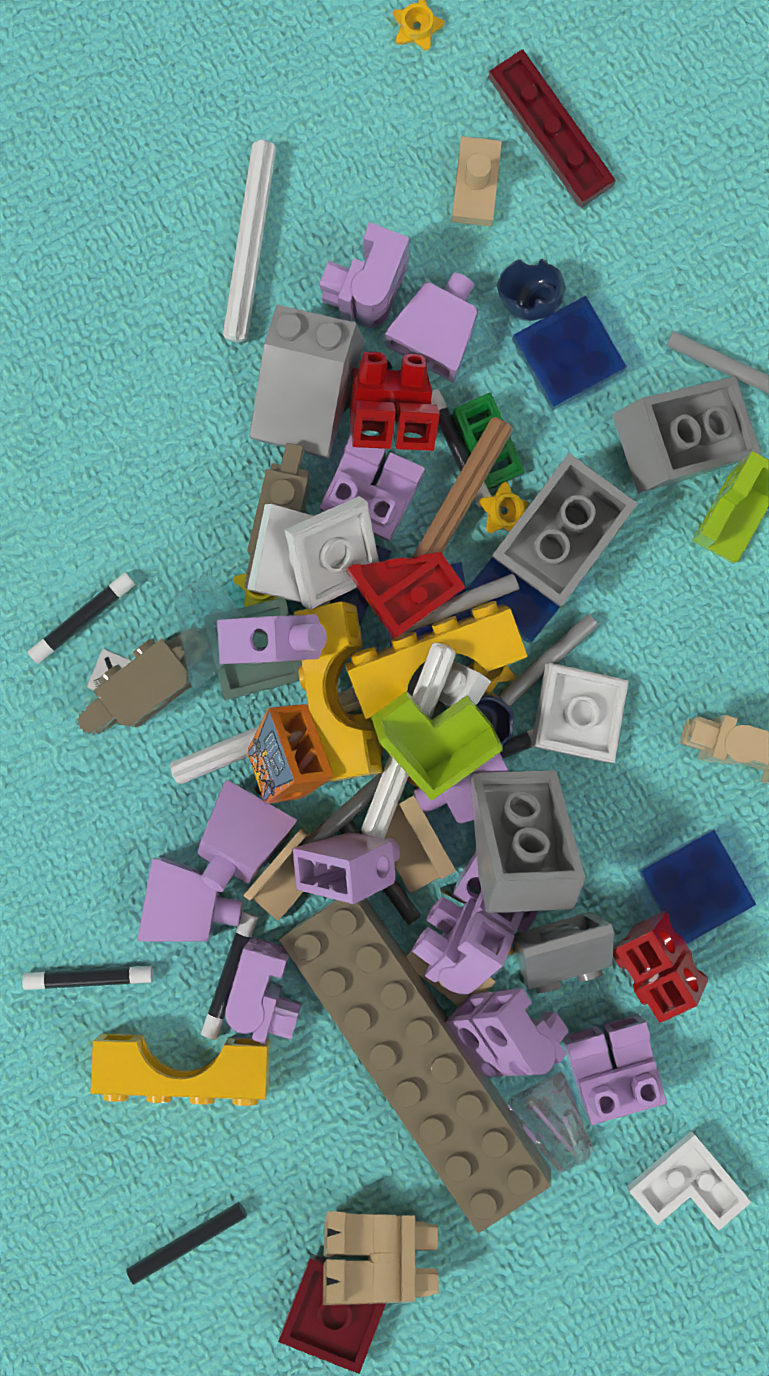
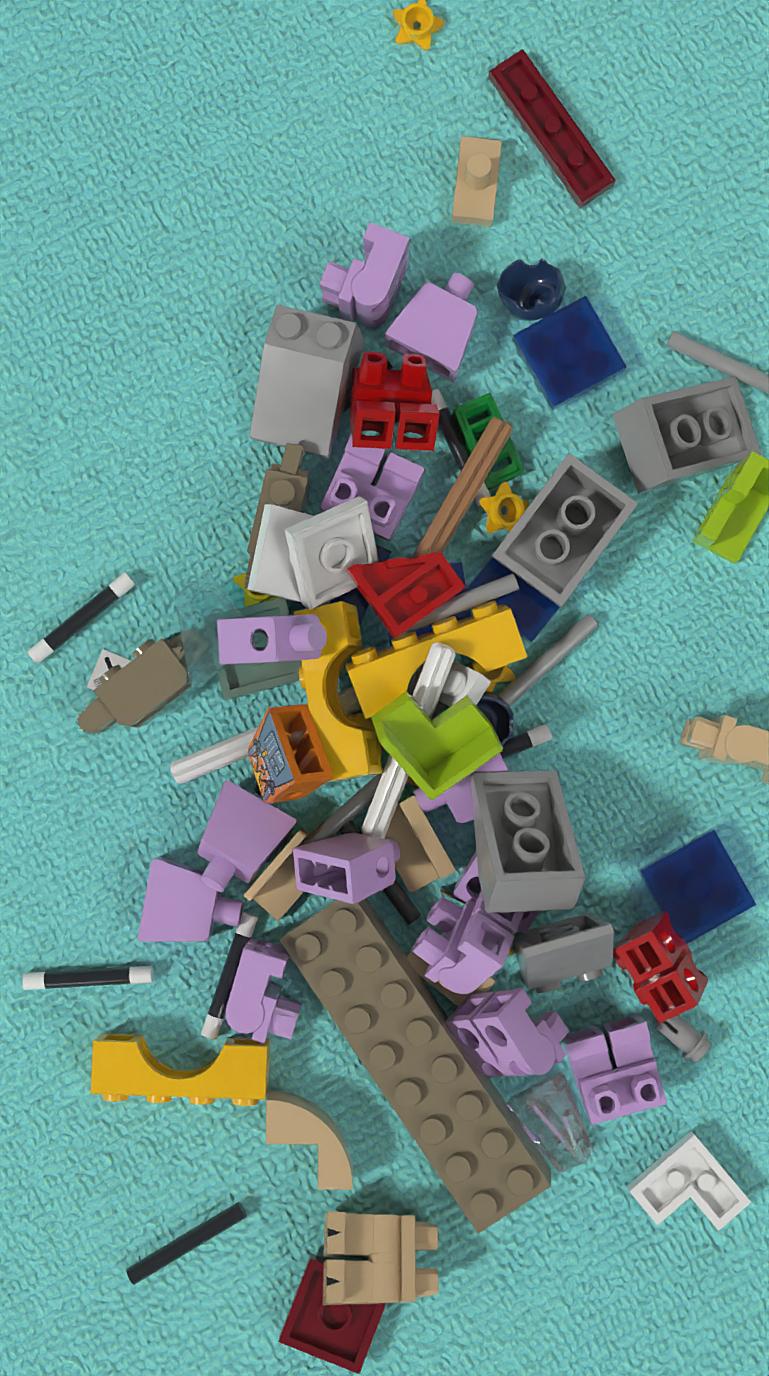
(249, 241): white axle -> none
(299, 1121): none -> tan brick
(579, 713): white plate -> none
(685, 1037): none -> light grey pin

